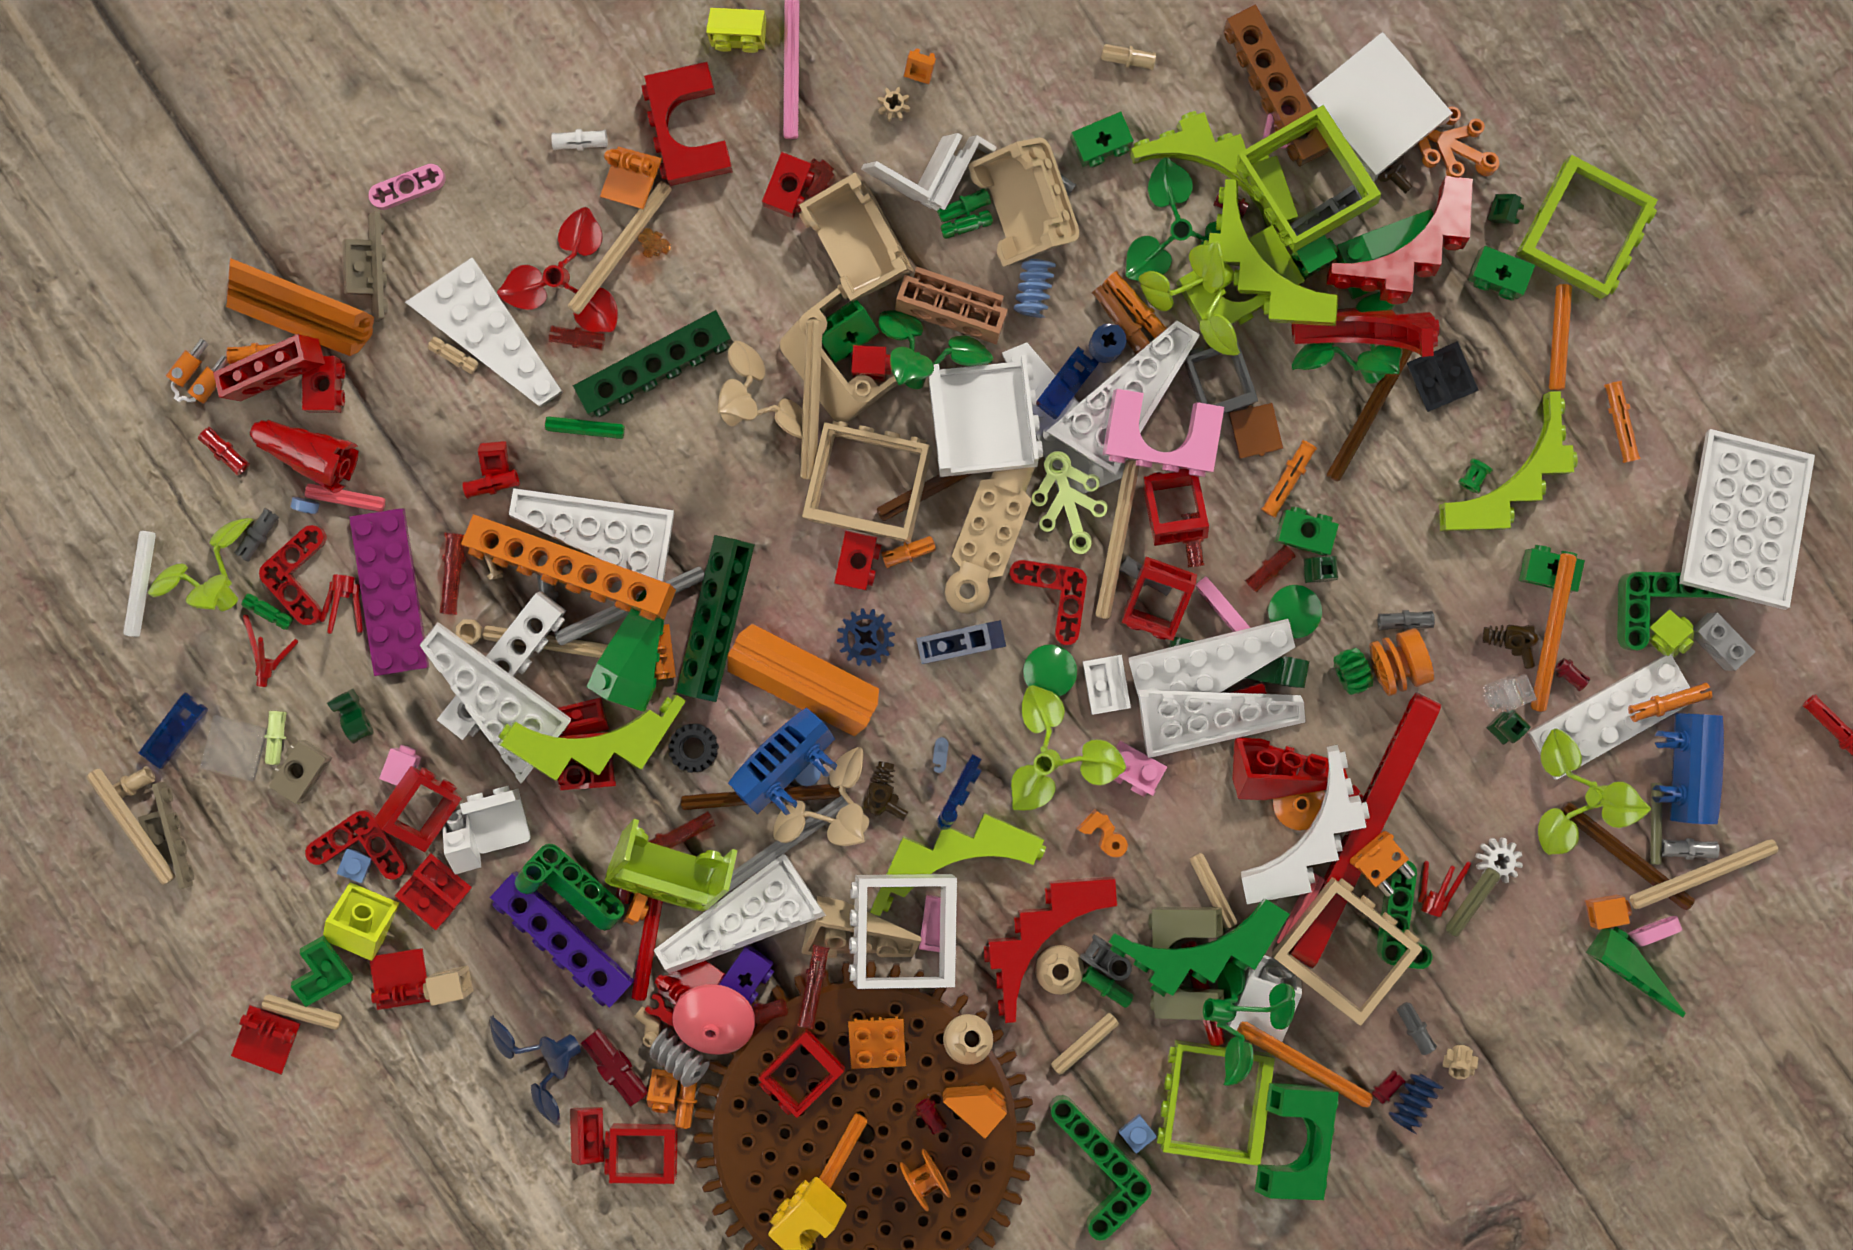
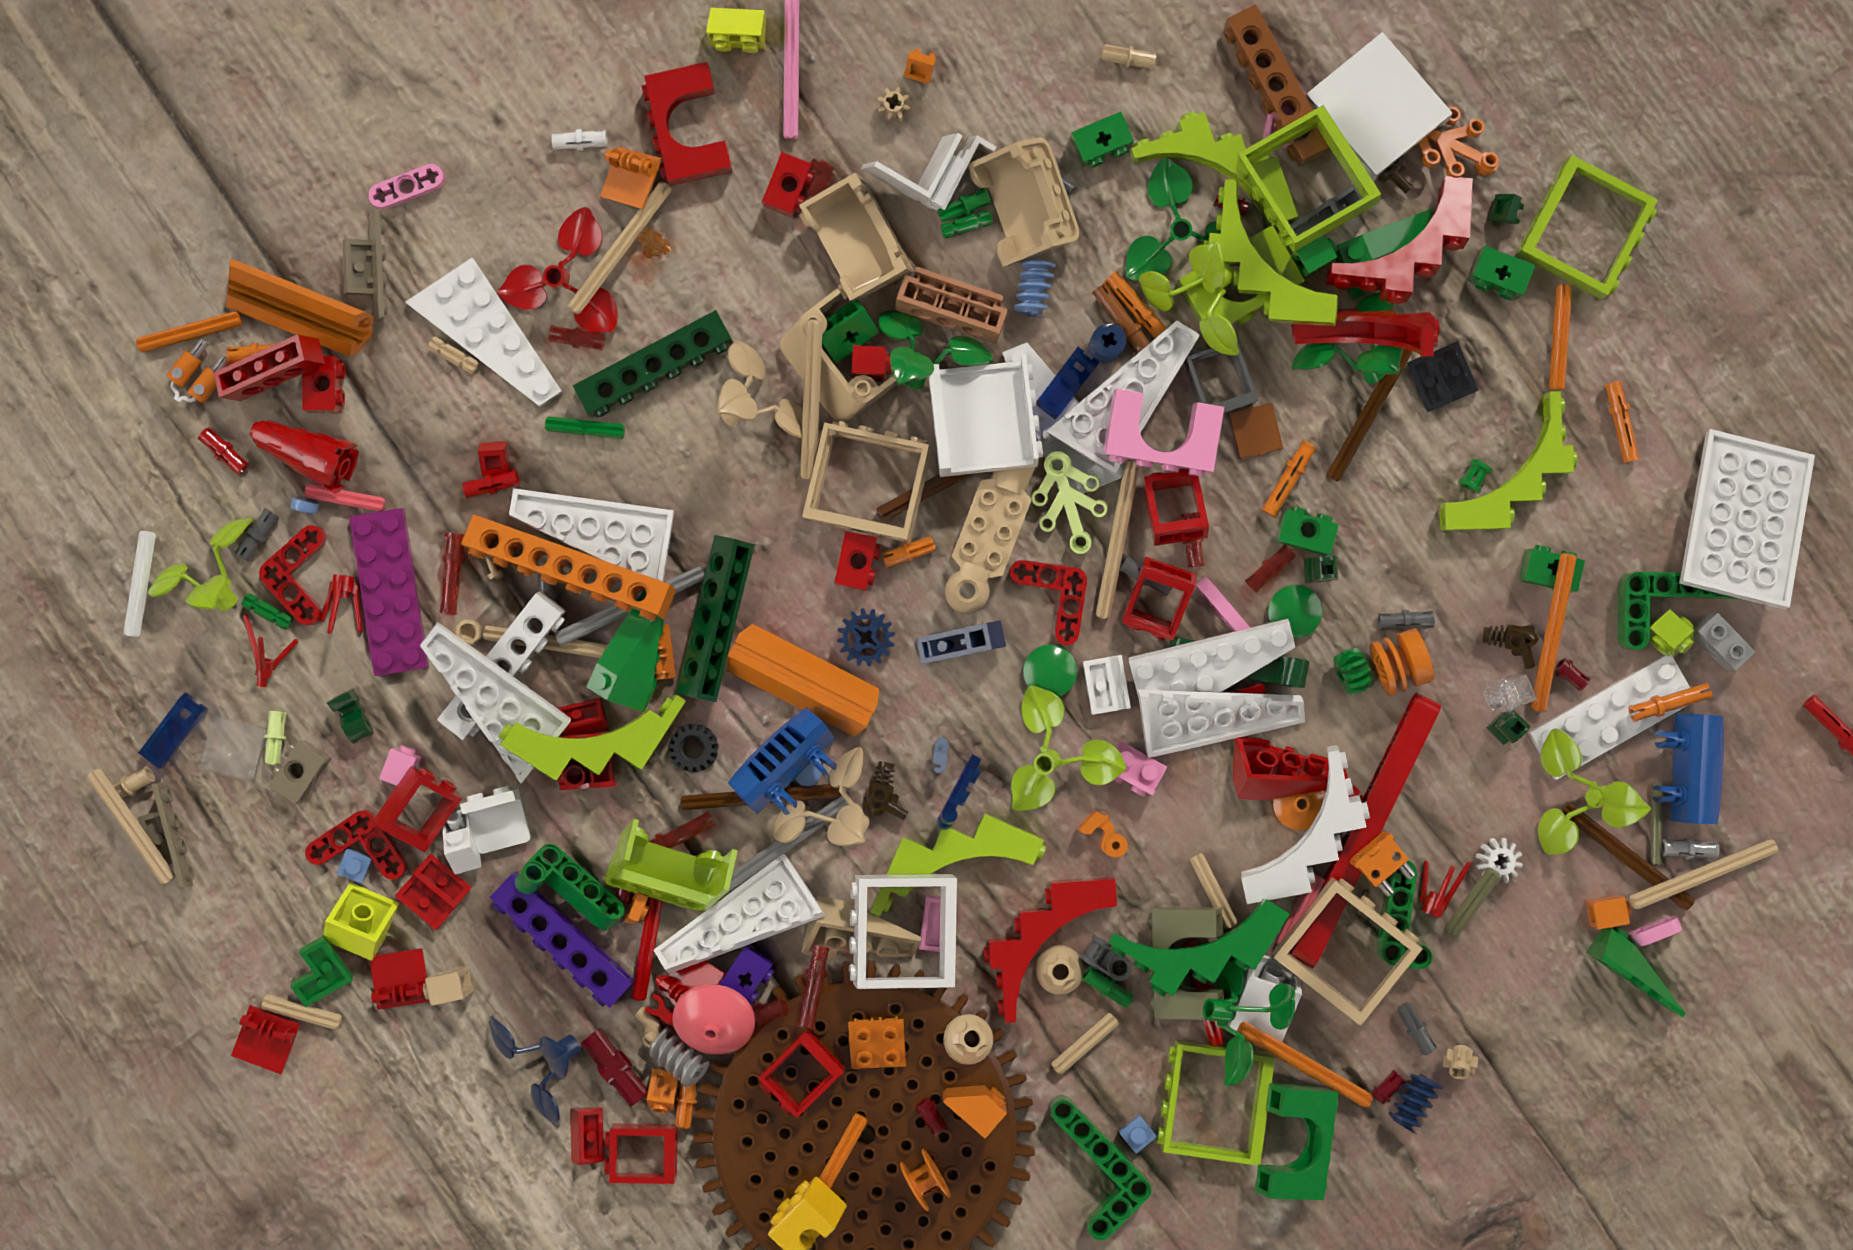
(189, 331): none -> orange axle

